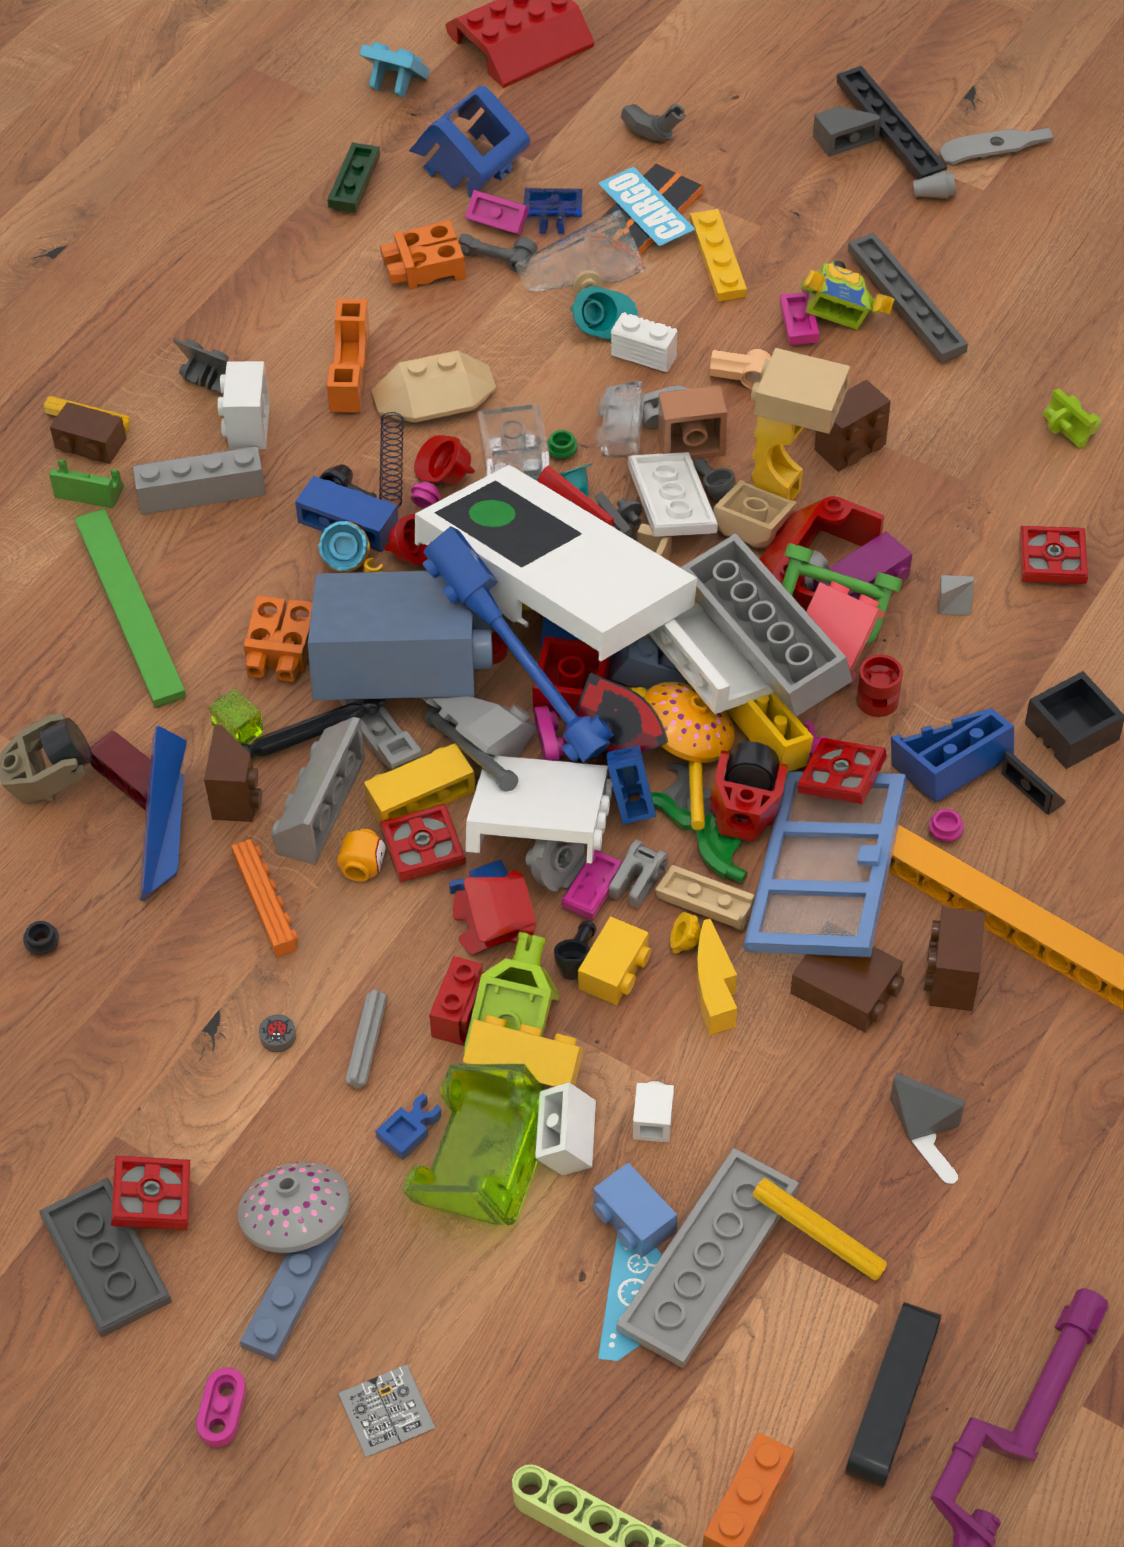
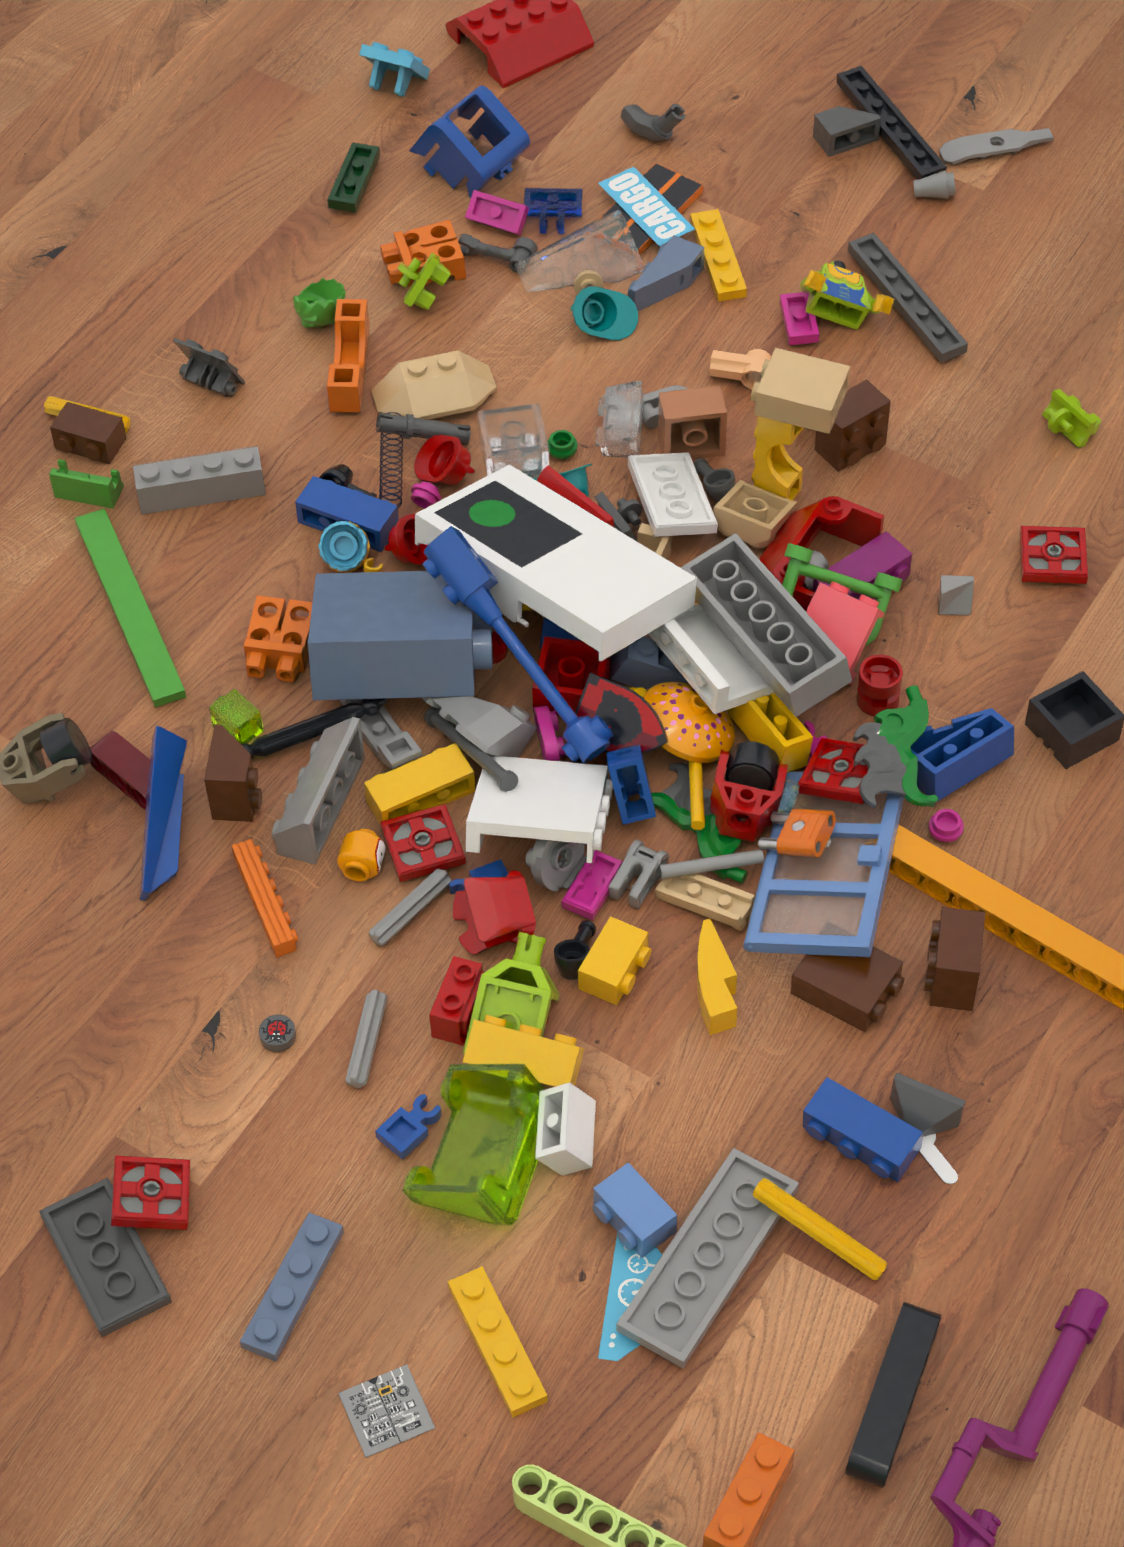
(40, 930): black plate -> none
(221, 1409): dark pink plate -> none
(244, 404): white brick -> none
(294, 1207): light grey dish -> none
(318, 303): none -> bright green hair
(410, 907): none -> light grey axle
(416, 427): none -> dark grey pin
(417, 293): none -> lime hips
(497, 1342): none -> yellow plate
(644, 342): white brick -> none
(653, 1112): white brick -> none
(669, 273): none -> sand blue slope
(685, 933): yellow animal -> none
(711, 863): none -> light grey bar
(788, 797): none -> clear light blue tile
(803, 834): none -> orange piece
(862, 1130): none -> blue brick
(889, 753): none -> piece
(1030, 784): black slope -> none

